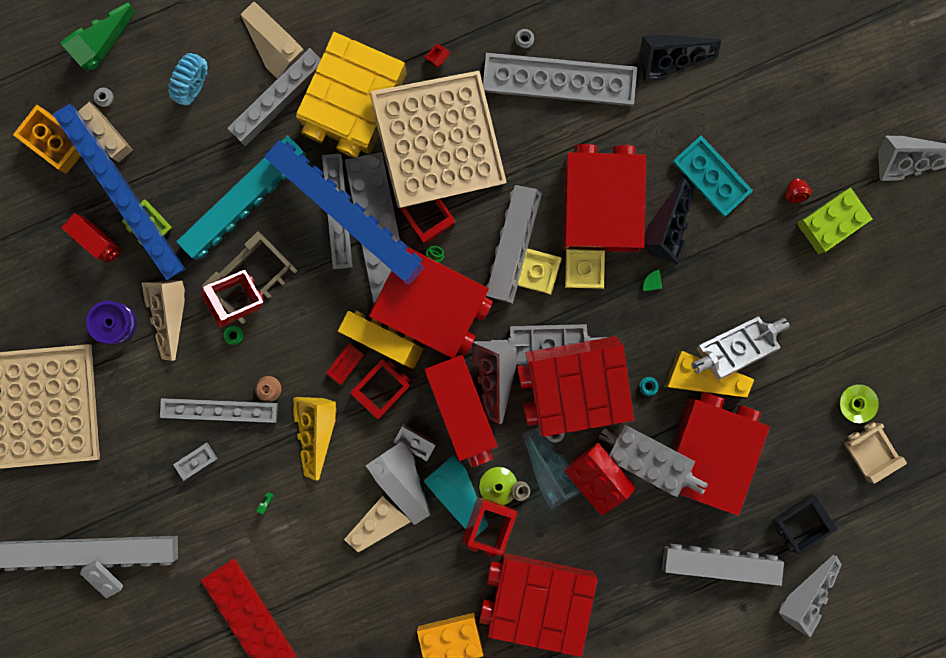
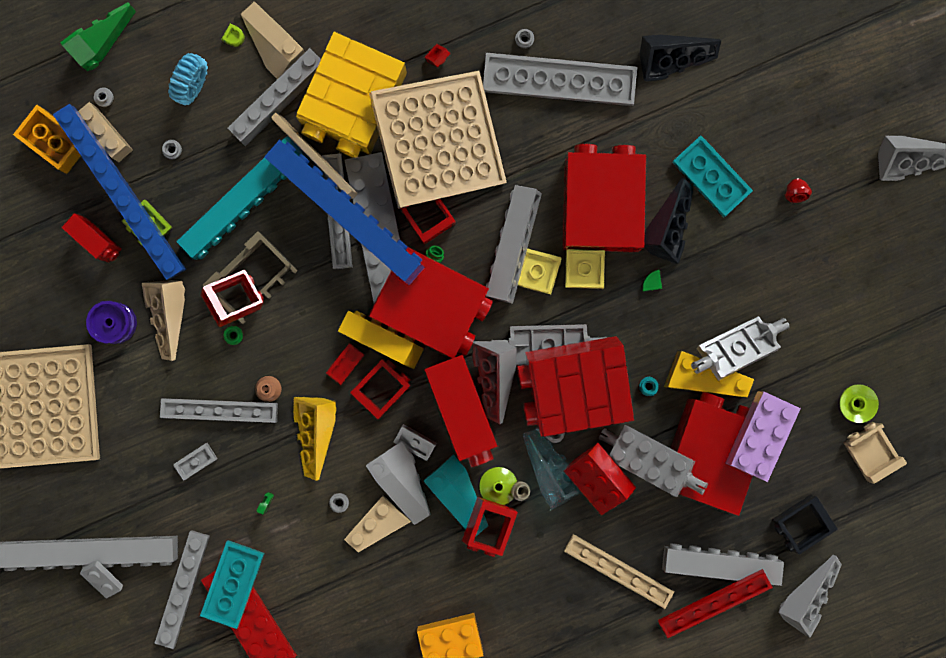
(166, 147): none -> light grey plate
(182, 589): none -> light grey plate
(232, 584): none -> teal plate
(233, 36): none -> lime tile
(313, 155): none -> tan tile
(335, 507): none -> light grey plate
(539, 604): red brick -> none
(619, 571): none -> tan tile
(715, 603): none -> red tile
(762, 435): none -> lavender brick
(834, 221): lime brick -> none

